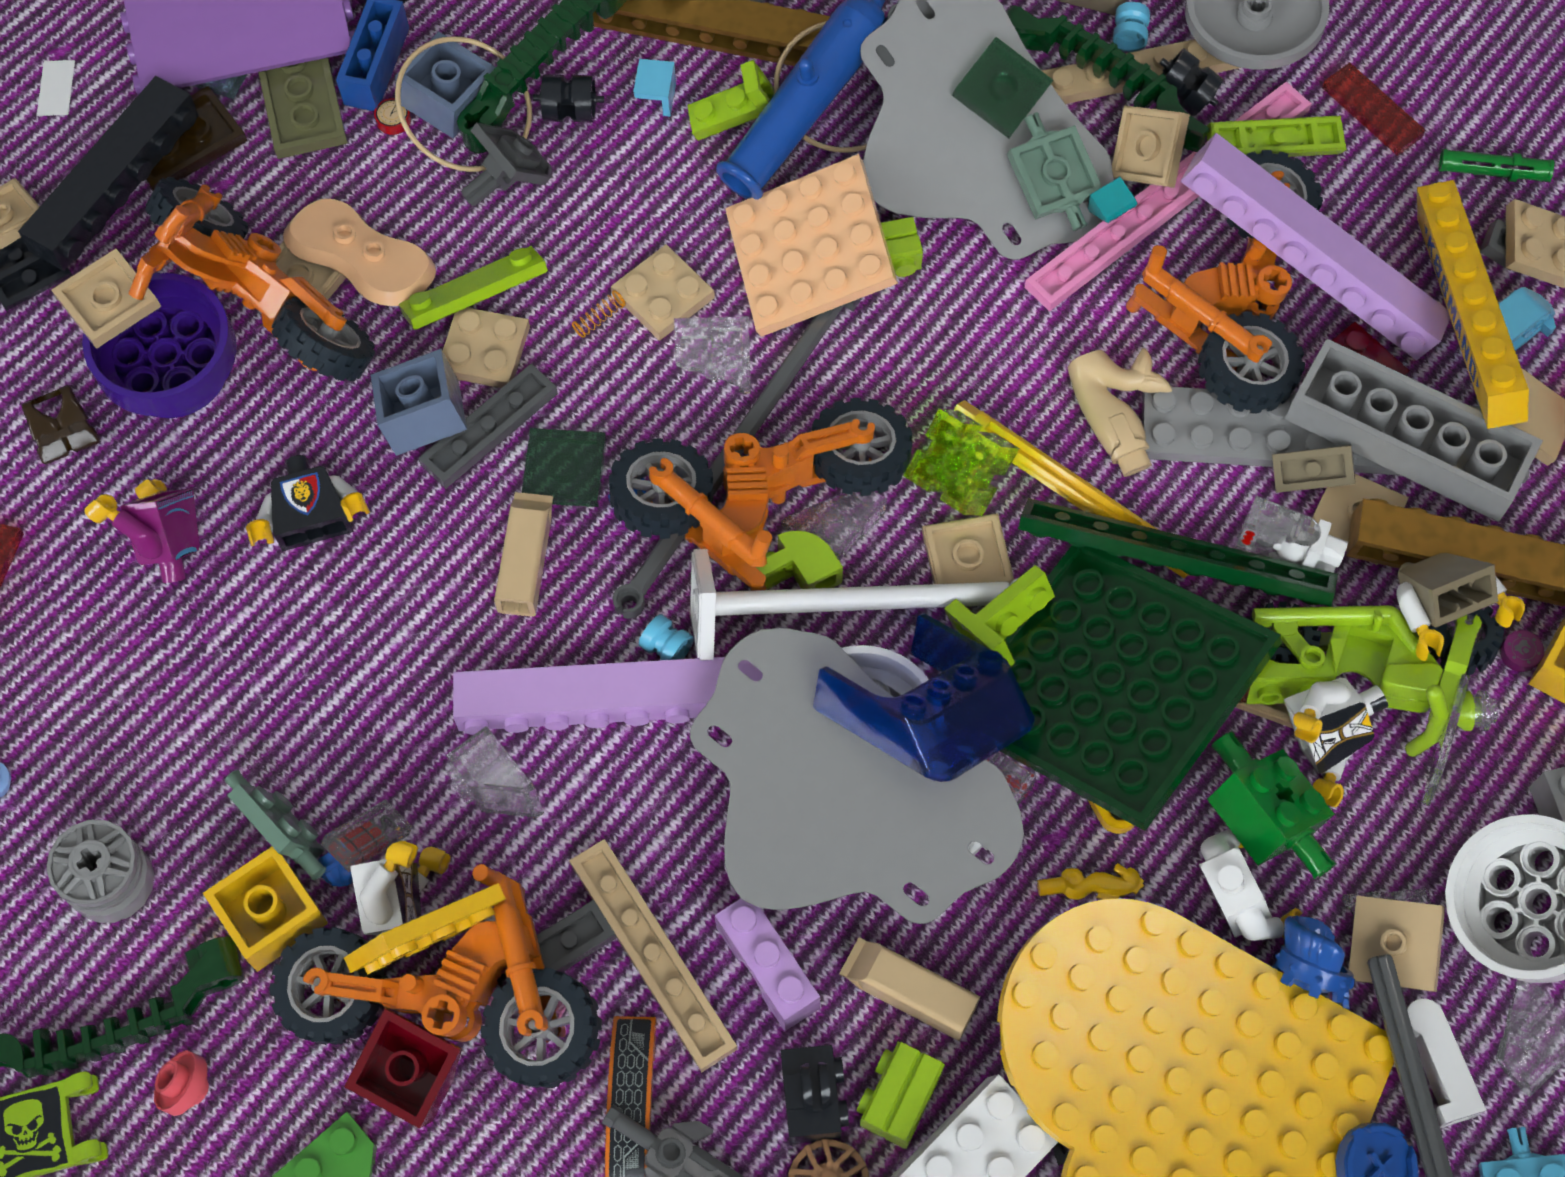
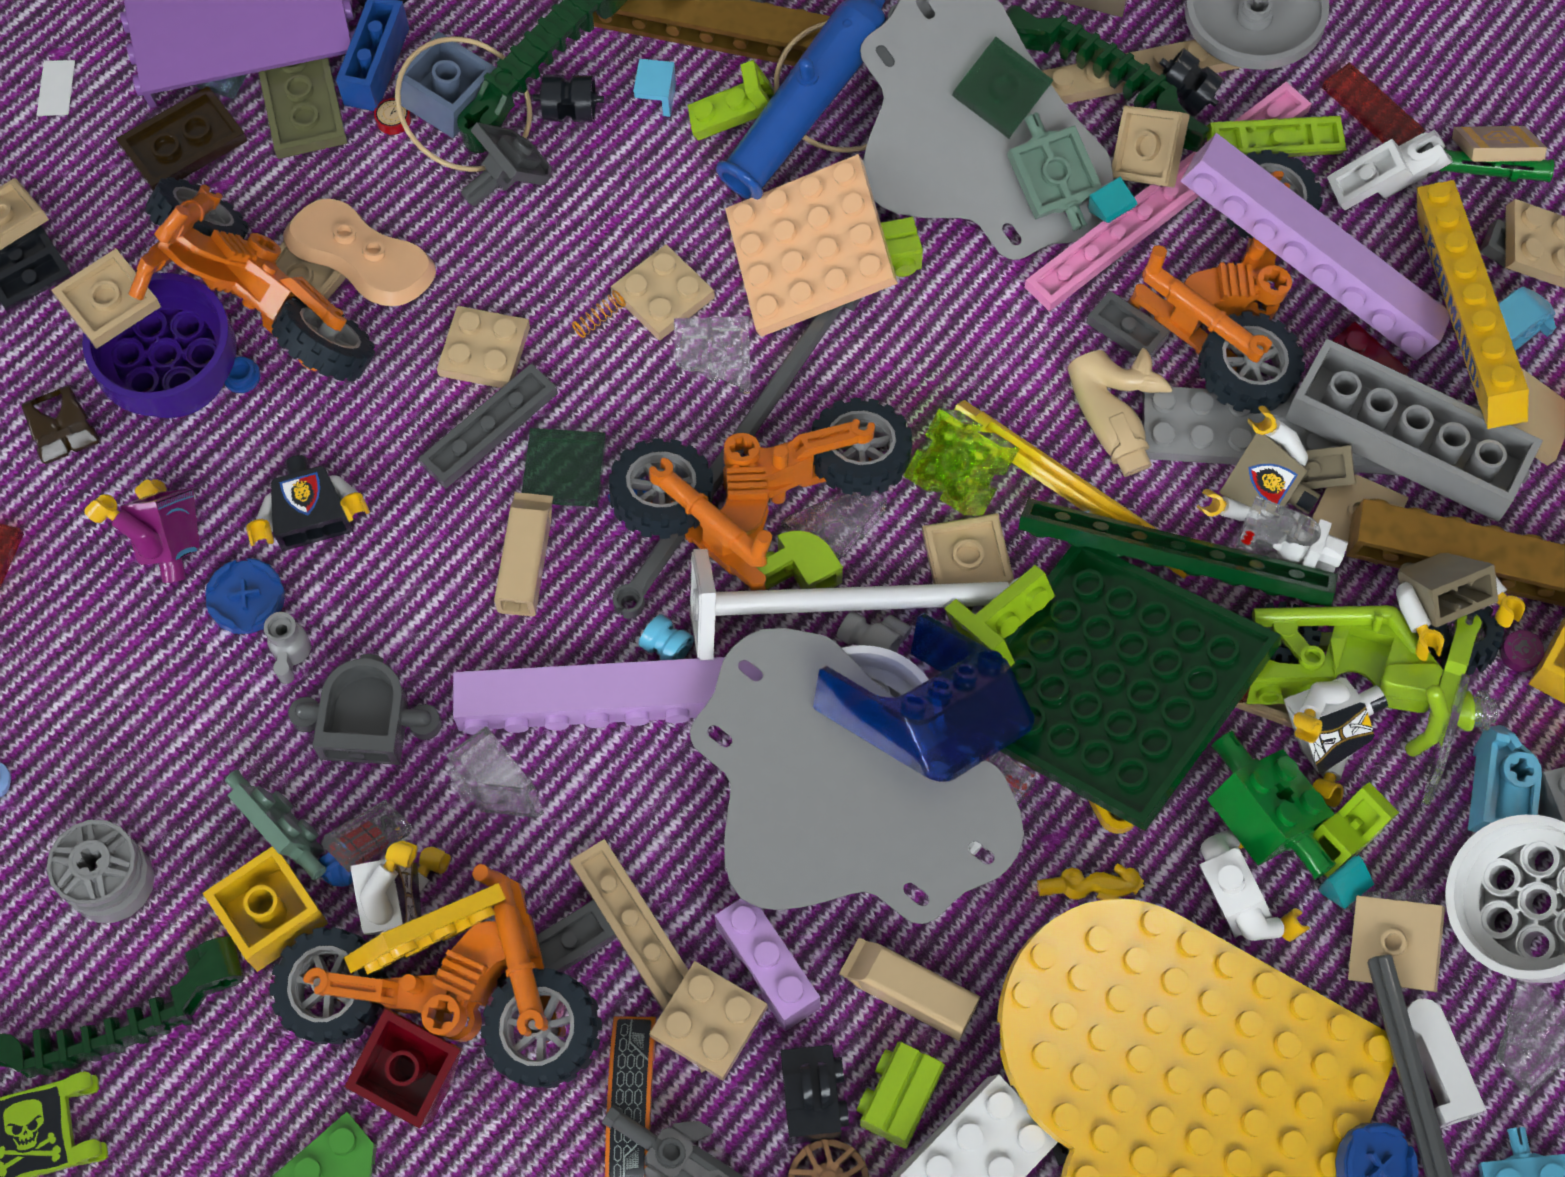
(109, 173): black brick -> none
(181, 1083): coral plate -> none
(243, 376): none -> blue plate
(244, 595): none -> blue tile
(287, 644): none -> light grey piece
(363, 714): none -> dark grey piece
(418, 402): sand blue brick -> none
(473, 287): lime plate -> none
(708, 1020): none -> tan plate
(886, 634): none -> light grey piece
(1127, 325): none -> dark grey plate
(1131, 26): medium azure wheel -> none
(1268, 469): none -> torso
(1314, 960): blue hair -> none
(1347, 882): none -> teal slope
(1355, 825): none -> lime brick
(1389, 169): none -> white plate
(1495, 787): none -> medium azure piece
(1499, 143): none -> tan tile

